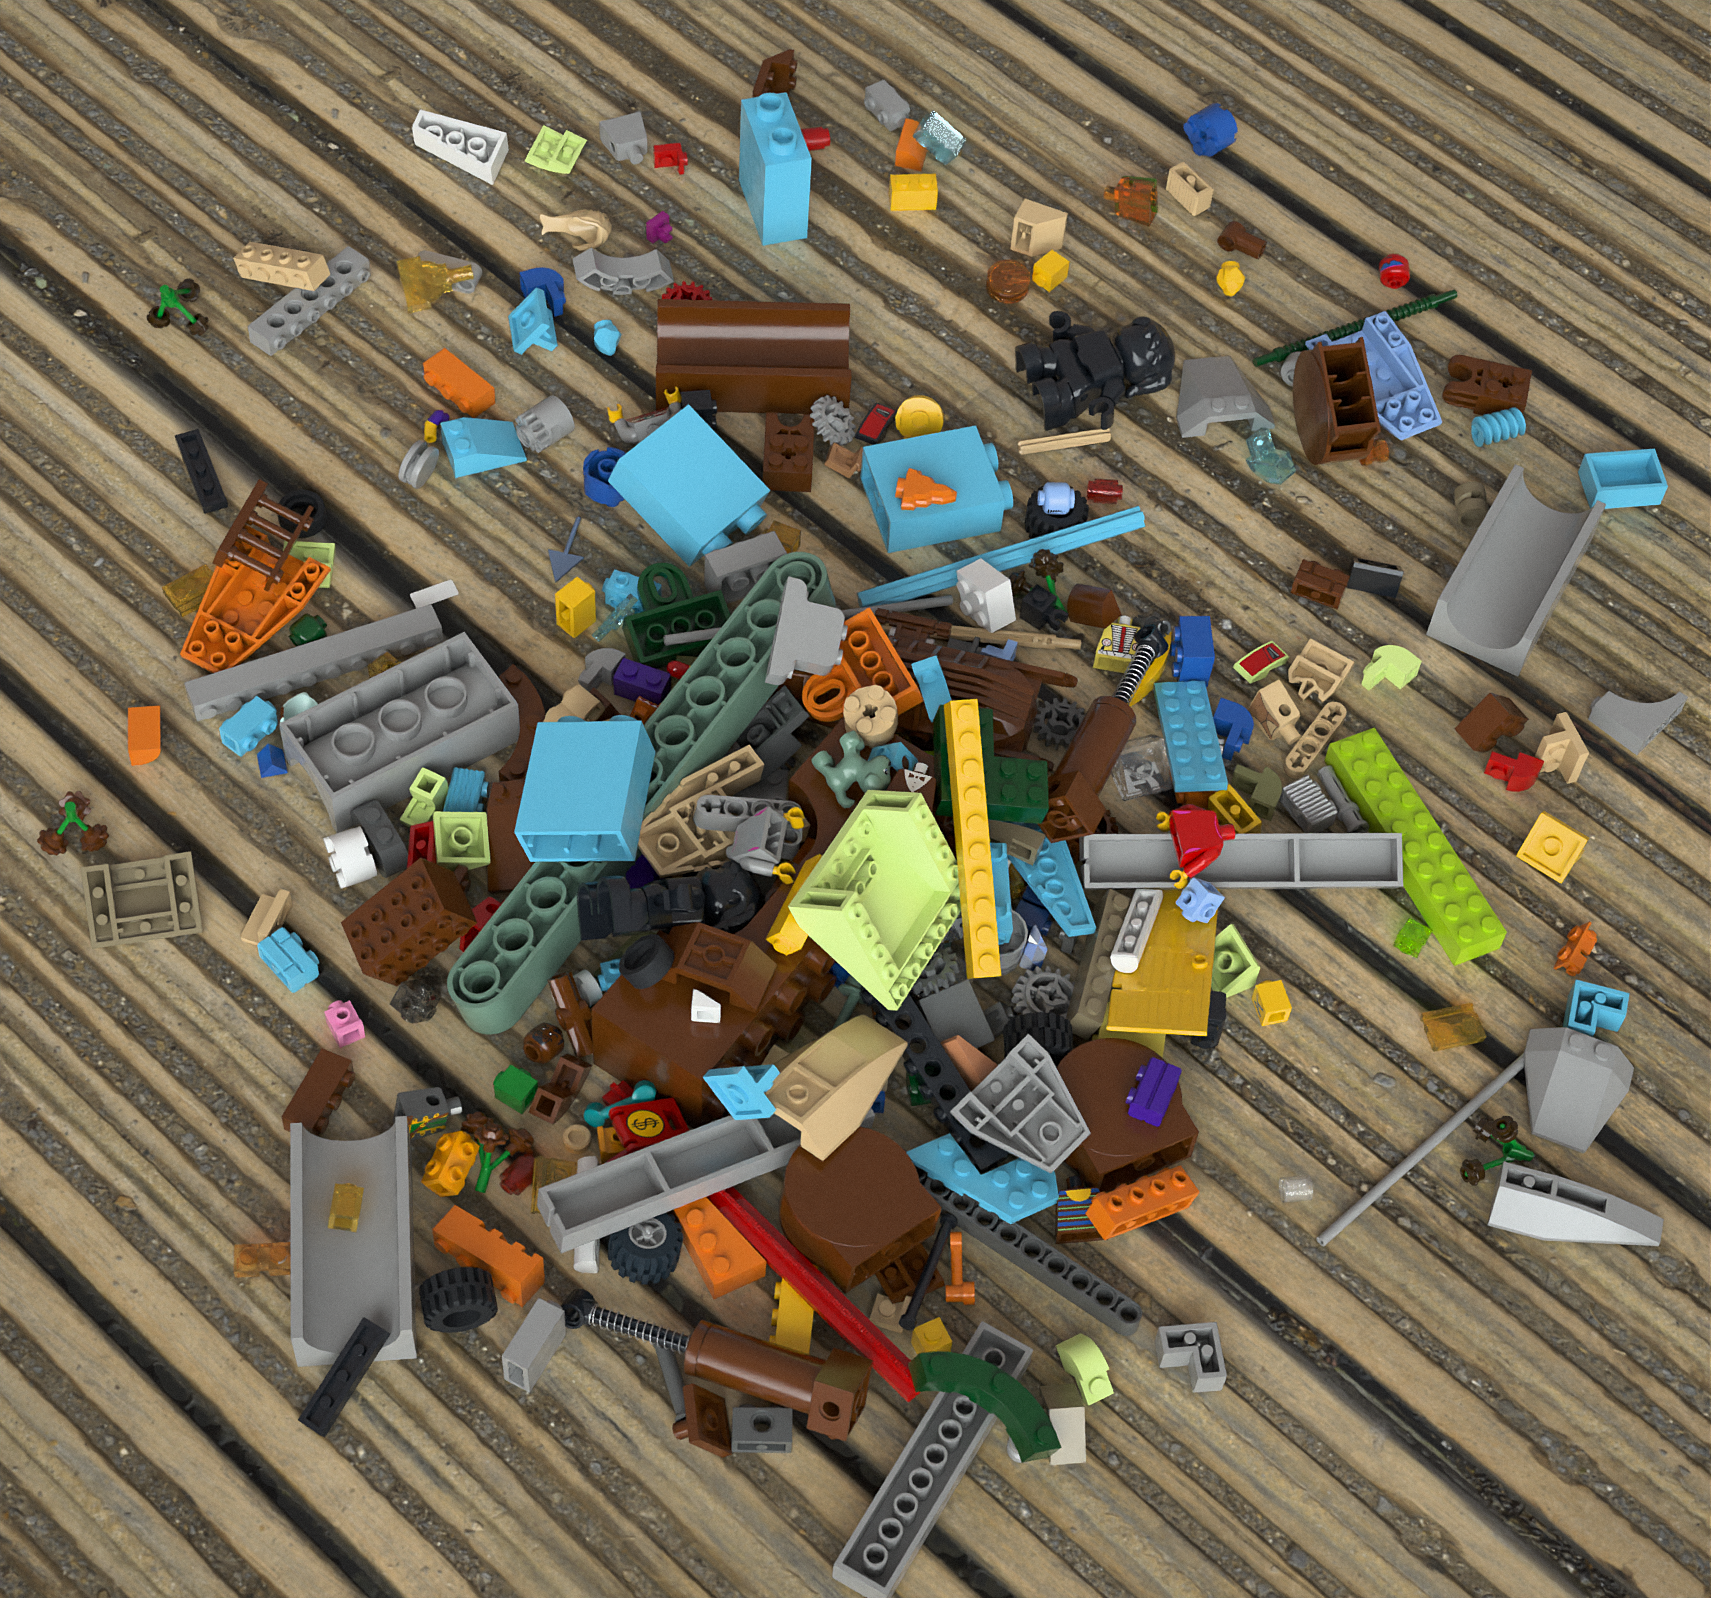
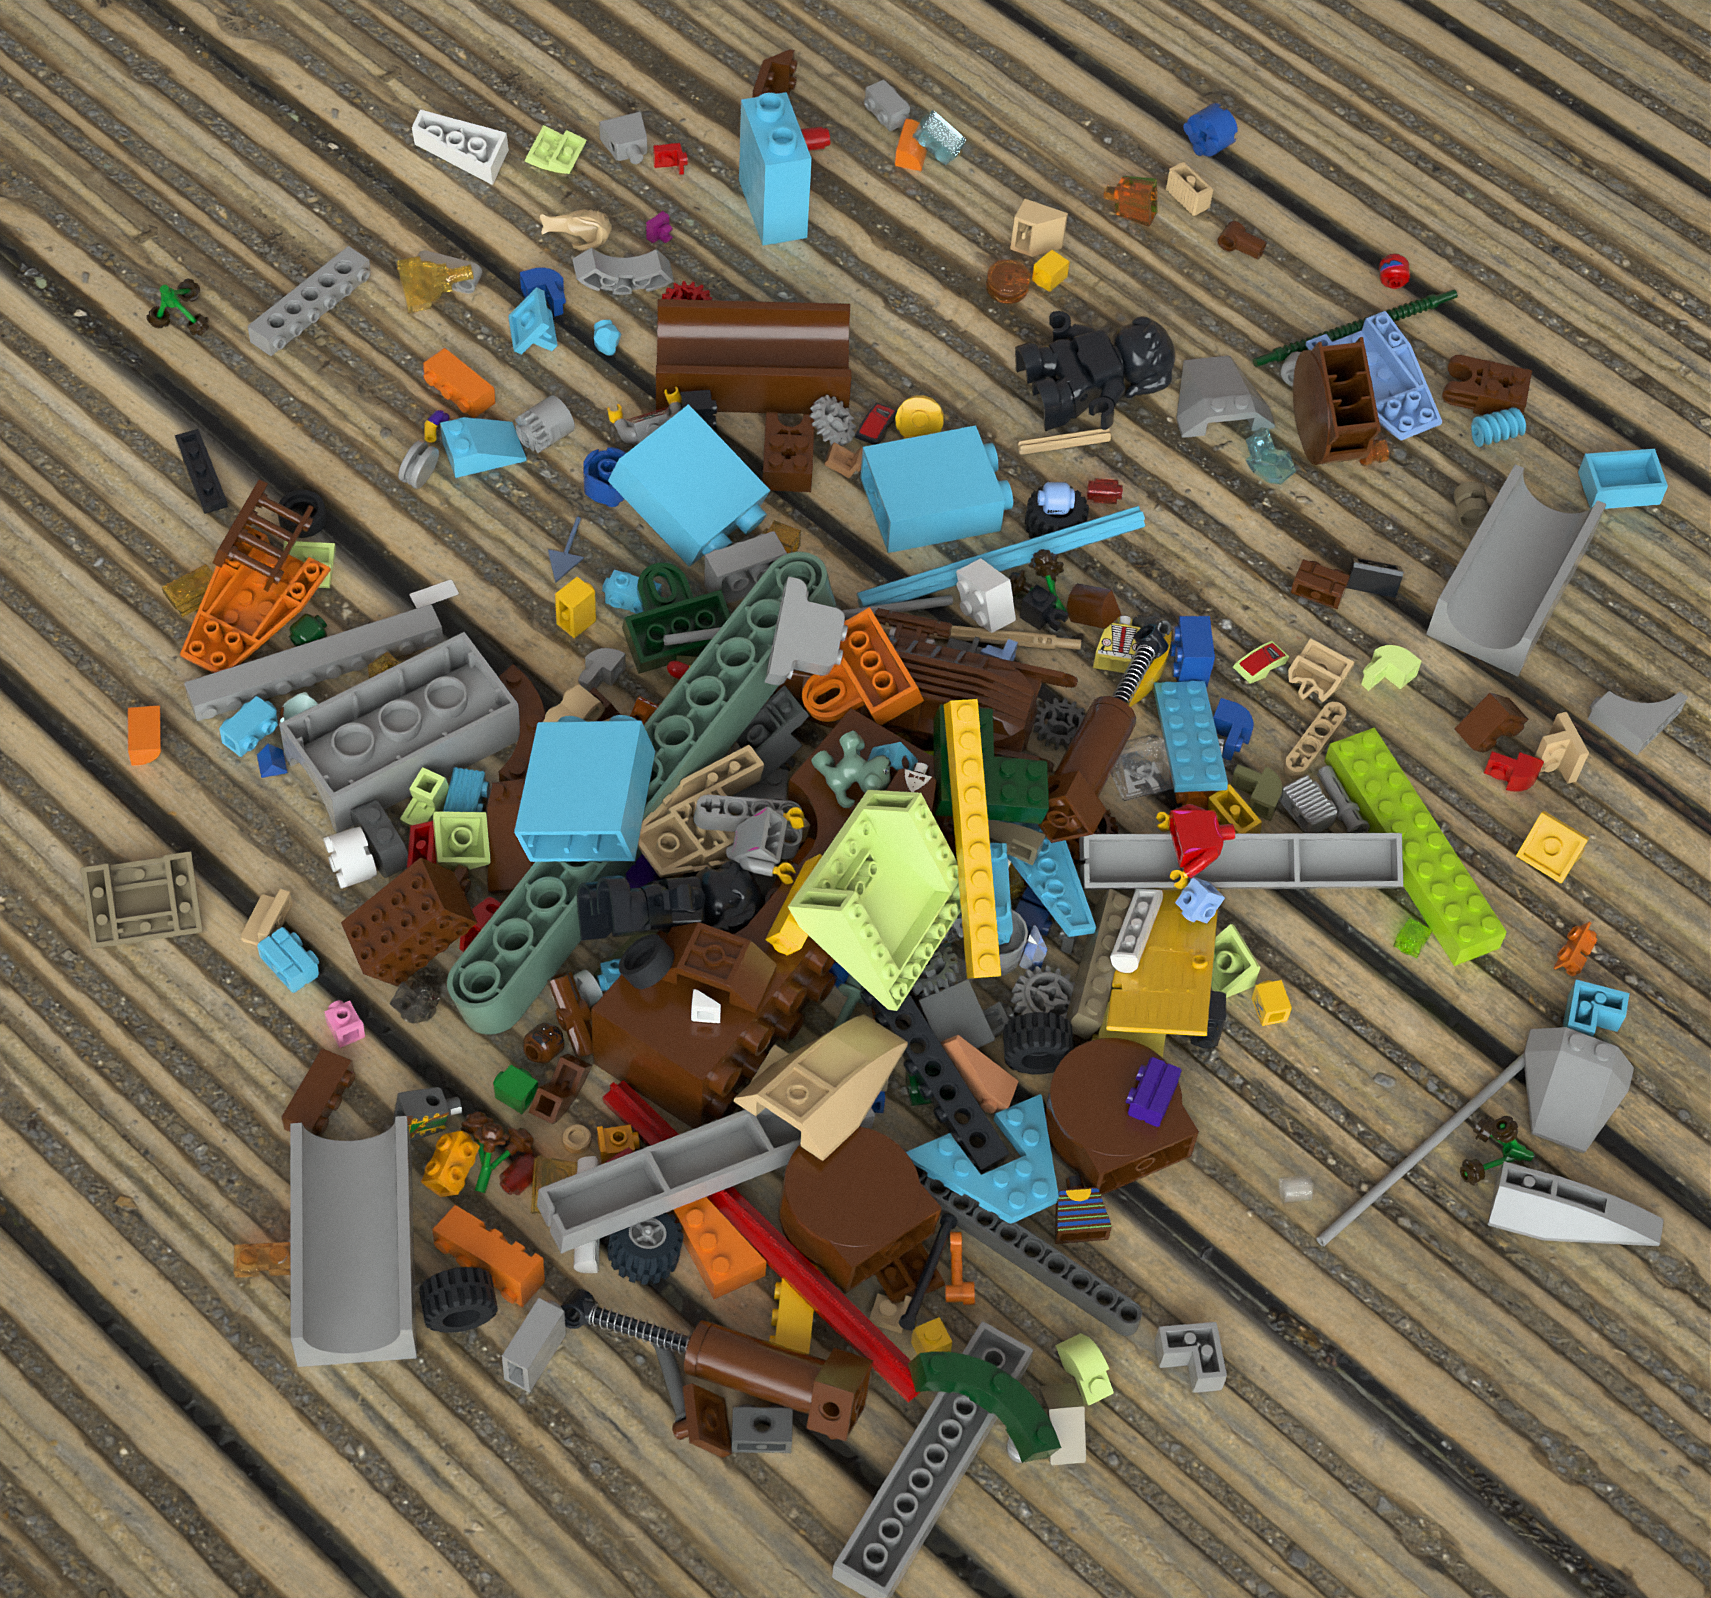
(74, 808): reddish brown plant -> none
(282, 266): tan brick -> none
(344, 1377): black plate -> none
(345, 1207): clear yellow brick -> none
(597, 1113): teal bar -> none
(616, 617): clear light blue plate -> none
(641, 680): dark purple brick -> none
(646, 1123): red container -> none
(743, 1089): medium azure bracket -> none
(871, 702): tan brick -> none
(913, 192): yellow brick -> none
(922, 491): orange rock -> none
(932, 684): medium azure bracket -> none
(1025, 1108): light grey wedge -> none
(1141, 1202): orange brick -> none
(1230, 278): yellow rock -> none
(1275, 713): tan torso -> none
(1452, 1027): clear yellow plate -> none

